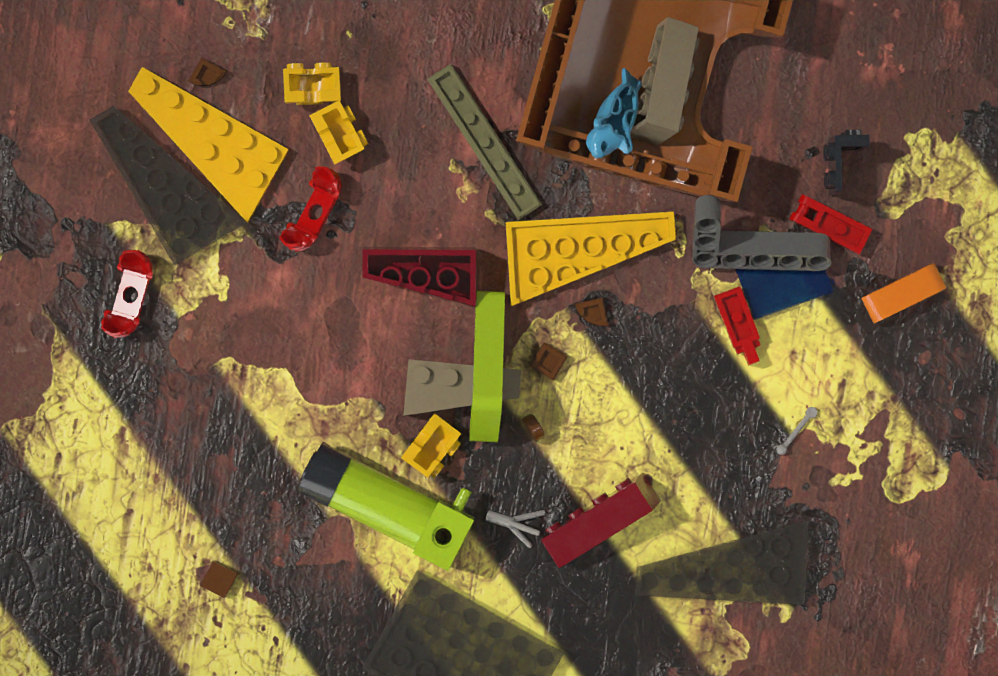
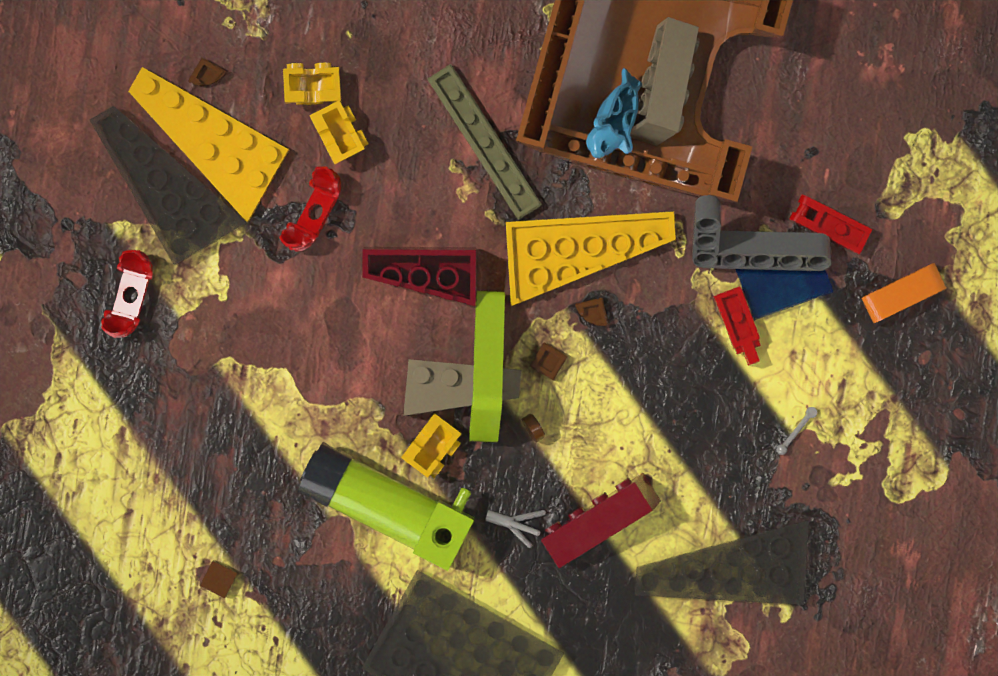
(832, 153): black bracket -> none

